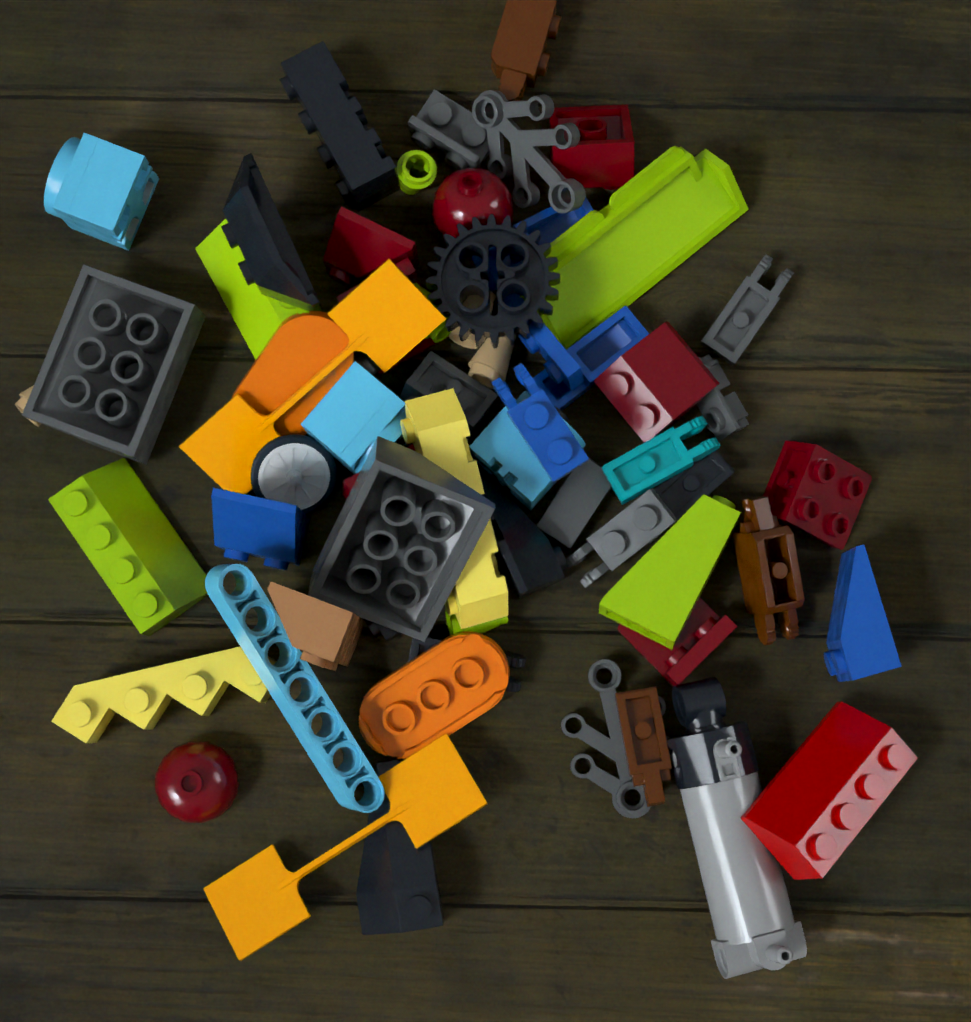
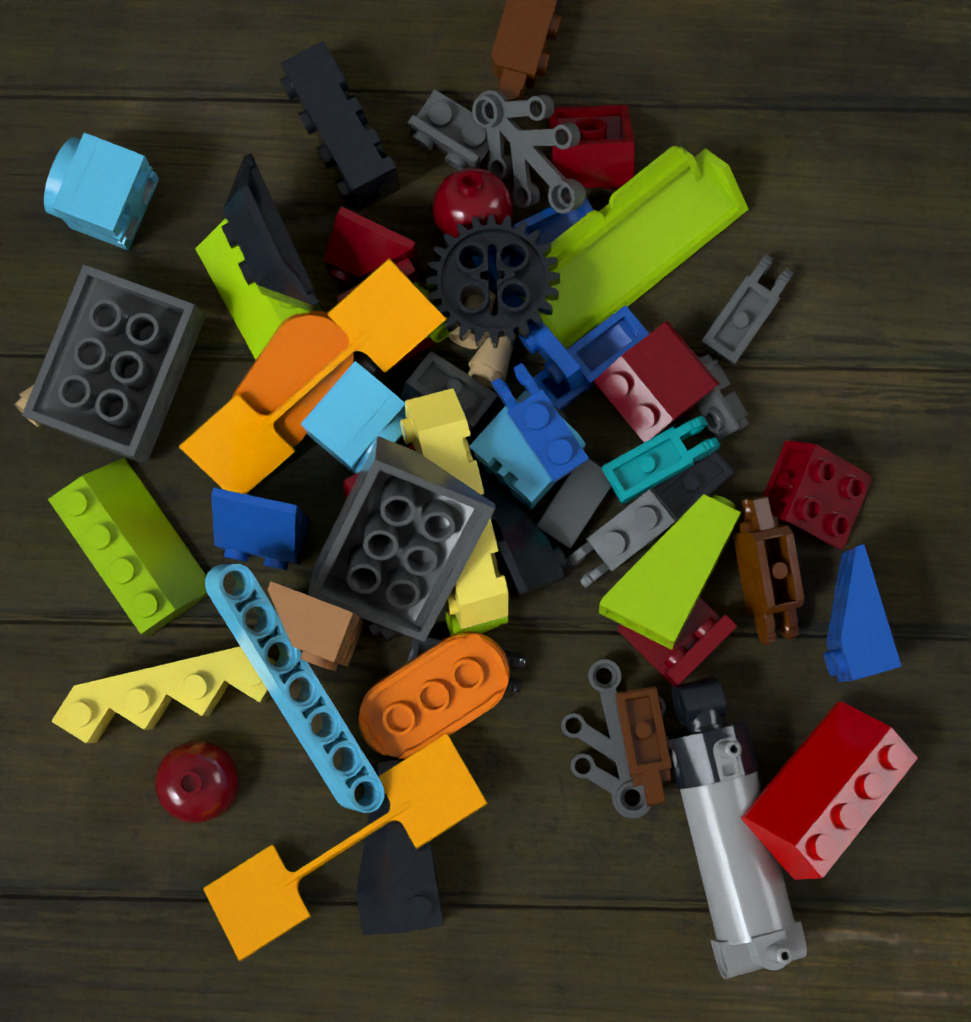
(294, 472): white wheel -> none
(416, 164): lime cone -> none

